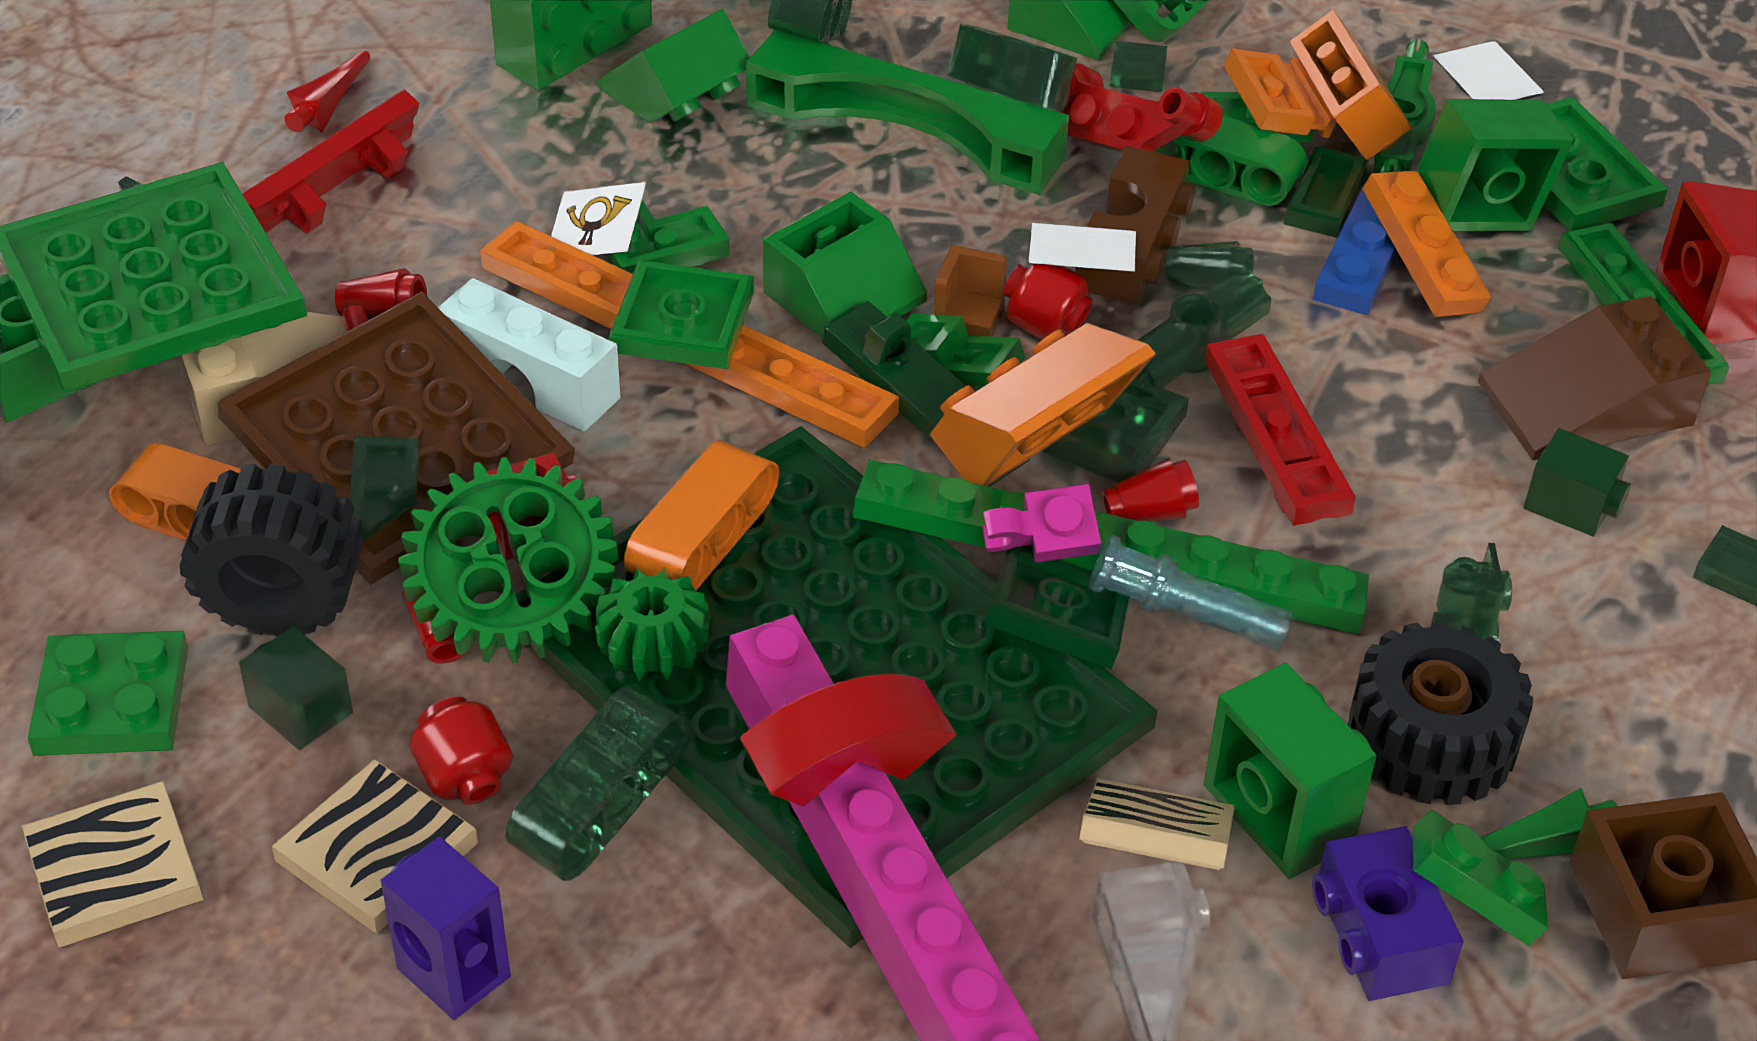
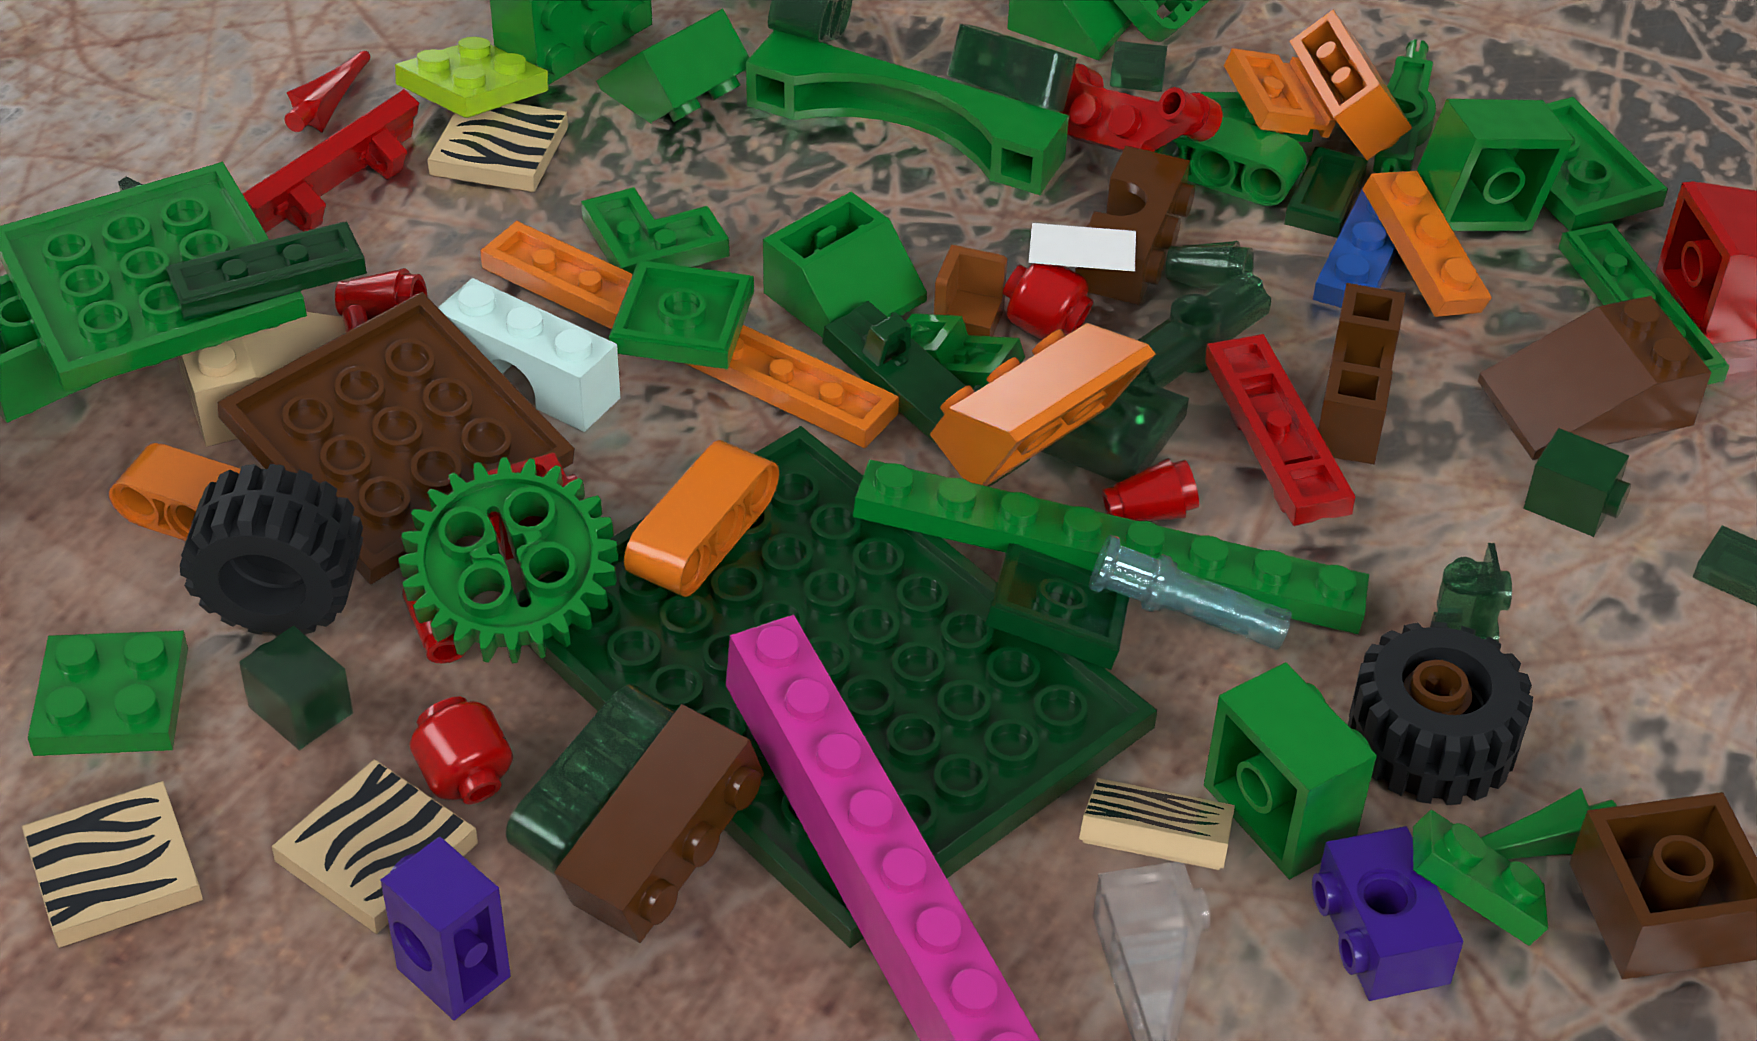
(265, 270): none -> dark green tile
(383, 480): clear green tile -> none
(471, 77): none -> lime plate
(500, 146): none -> tan tile
(599, 218): white sticker -> none
(652, 623): green gear -> none
(661, 823): none -> reddish brown brick
(866, 719): red brick -> none
(1055, 523): dark pink plate -> none
(1361, 372): none -> reddish brown arch
(1488, 72): white sticker -> none

